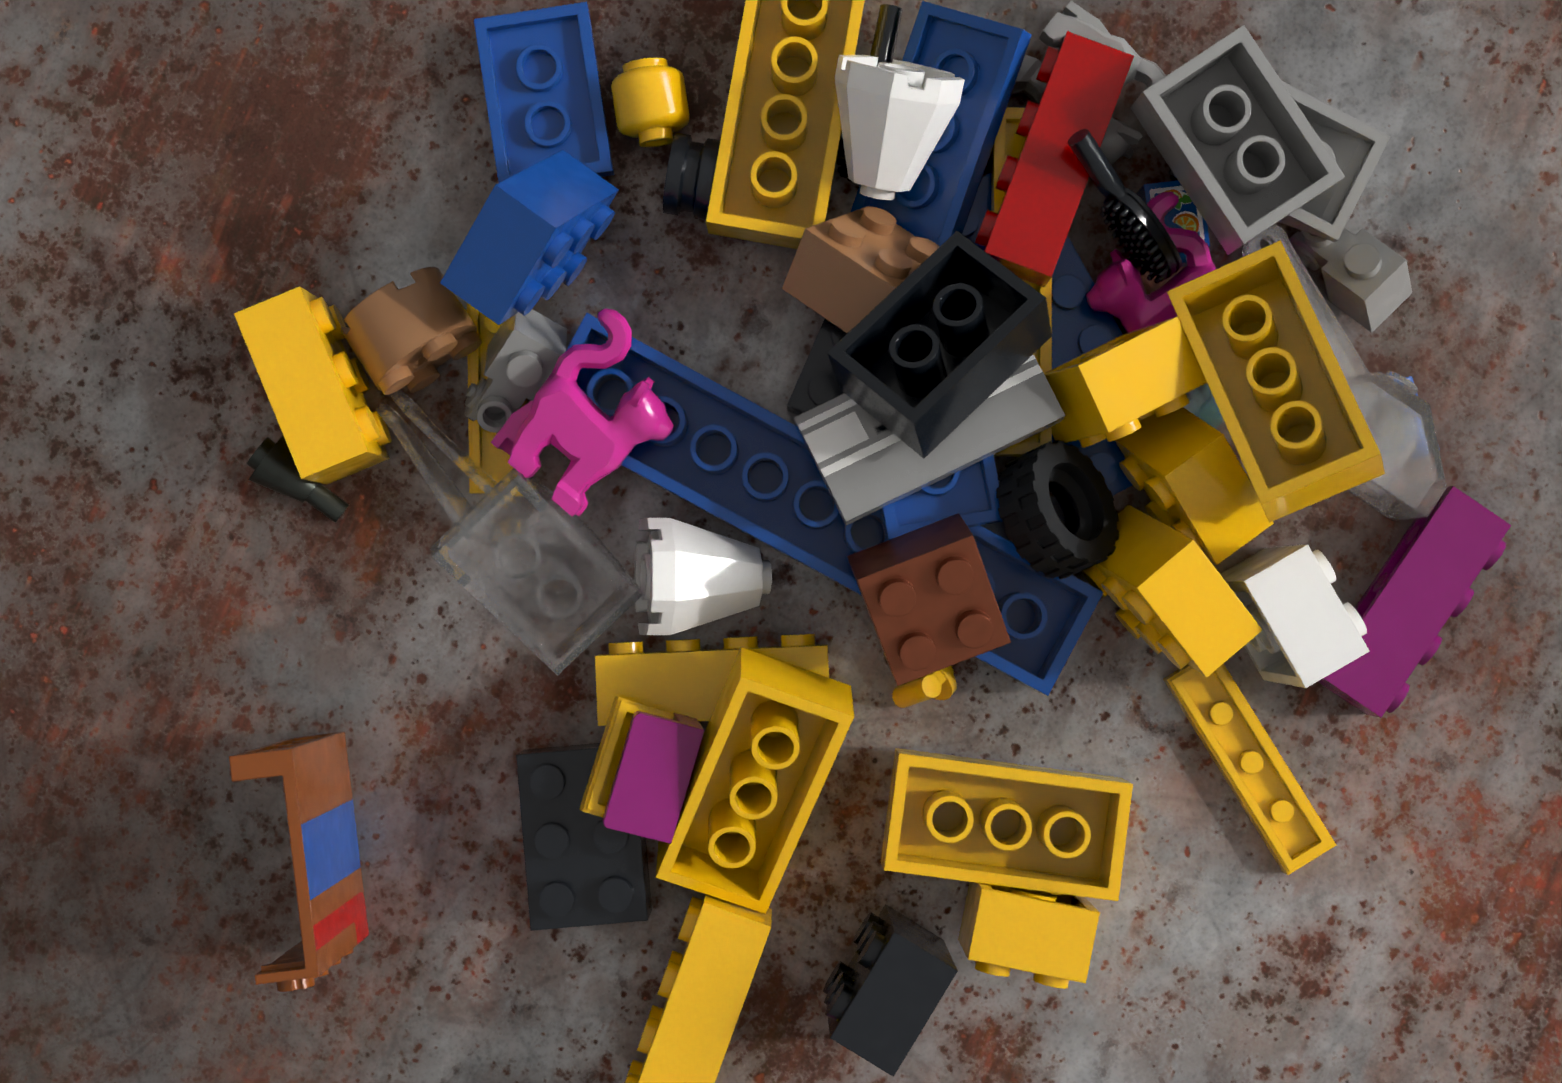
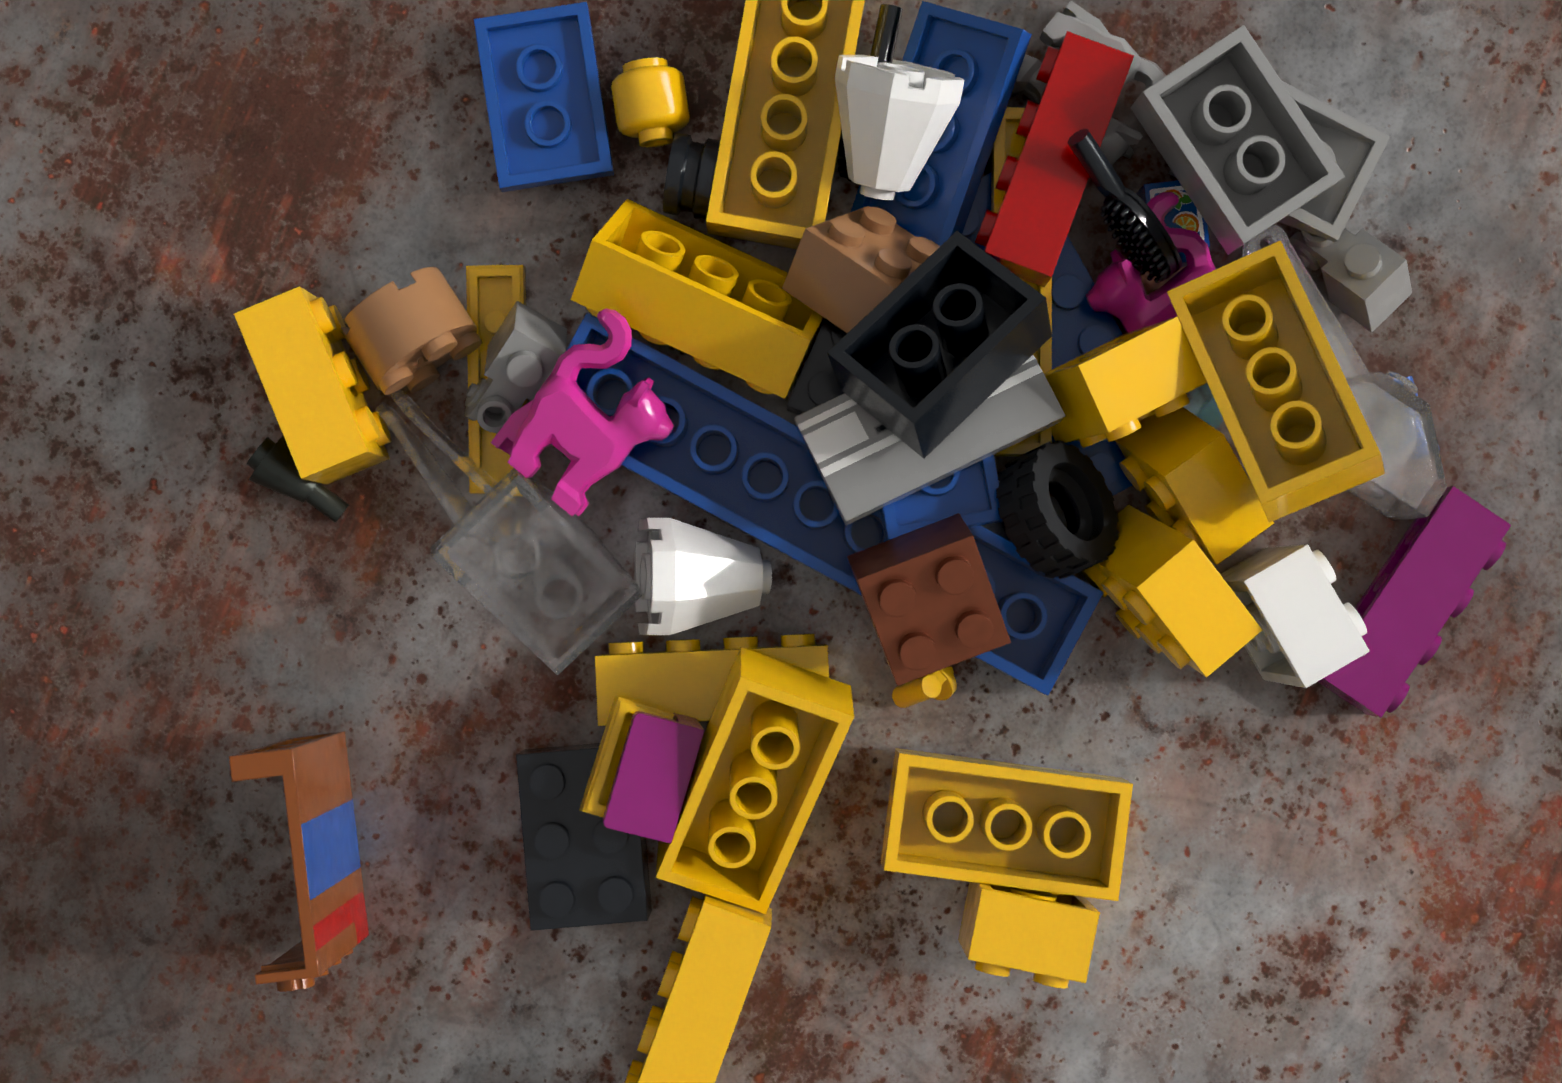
(530, 237): blue brick -> none
(698, 298): none -> yellow brick
(887, 988): black brick -> none
(1251, 766): yellow tile -> none

